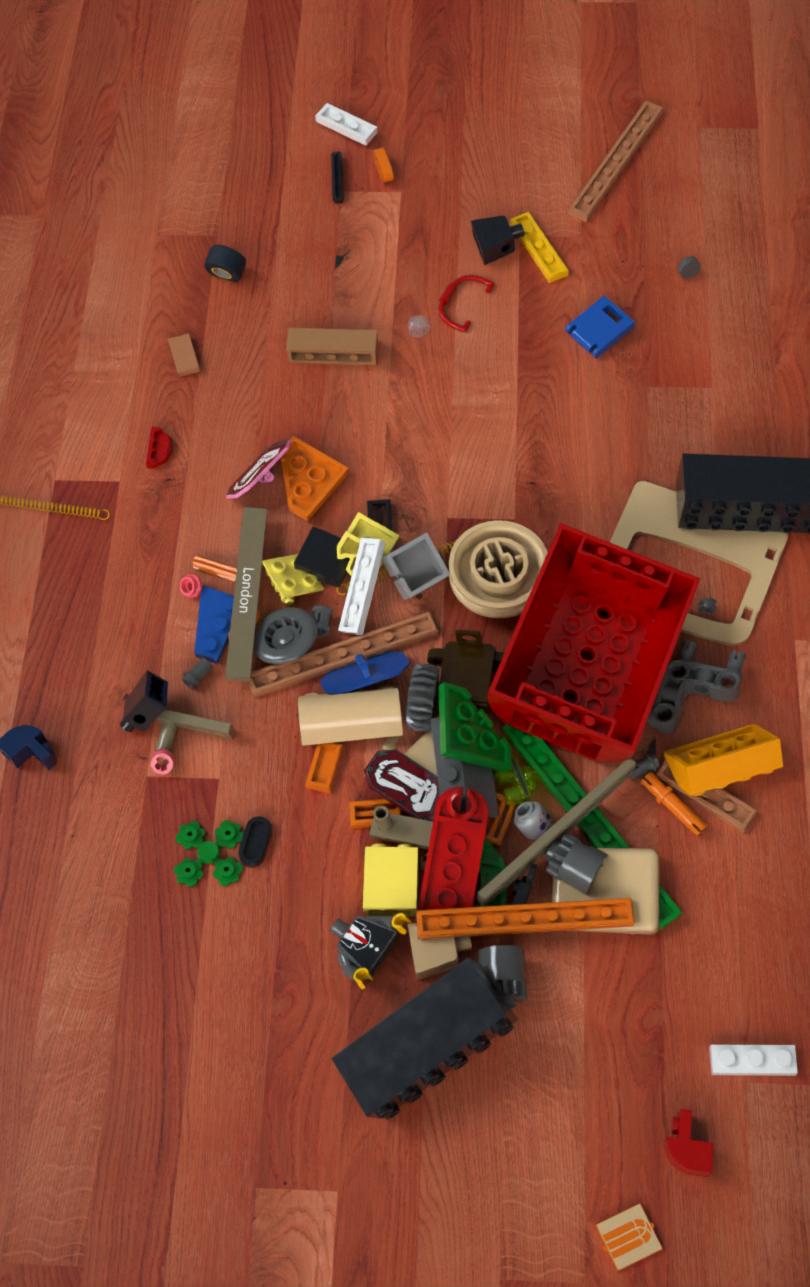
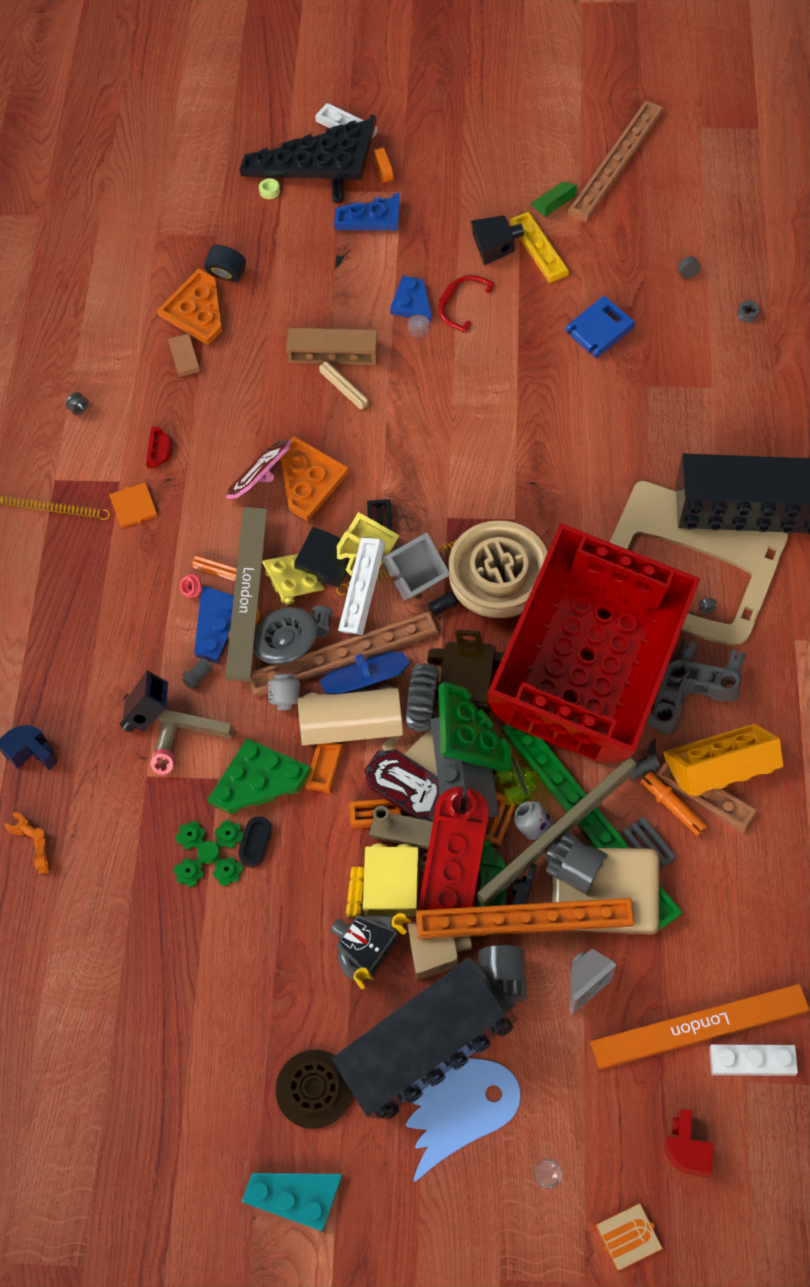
(39, 837): none -> orange piece
(76, 403): none -> dark grey bush
(133, 505): none -> orange piece
(195, 307): none -> orange plate
(257, 778): none -> green plate
(269, 188): none -> yellowish green tile
(283, 691): none -> light grey head
(294, 1196): none -> teal wing
(312, 1089): none -> dark brown wheel
(331, 155): none -> black wing
(344, 385): none -> tan axle
(355, 892): none -> yellow axle
(369, 216): none -> blue wing
(411, 299): none -> blue wing
(443, 603): none -> black pin
(460, 1112): none -> light blue piece
(548, 1174): none -> clear tile
(555, 198): none -> green slope
(588, 977): none -> light grey slope
(635, 827): none -> dark grey tile
(699, 1026): none -> orange tile
(750, 305): none -> dark grey bush

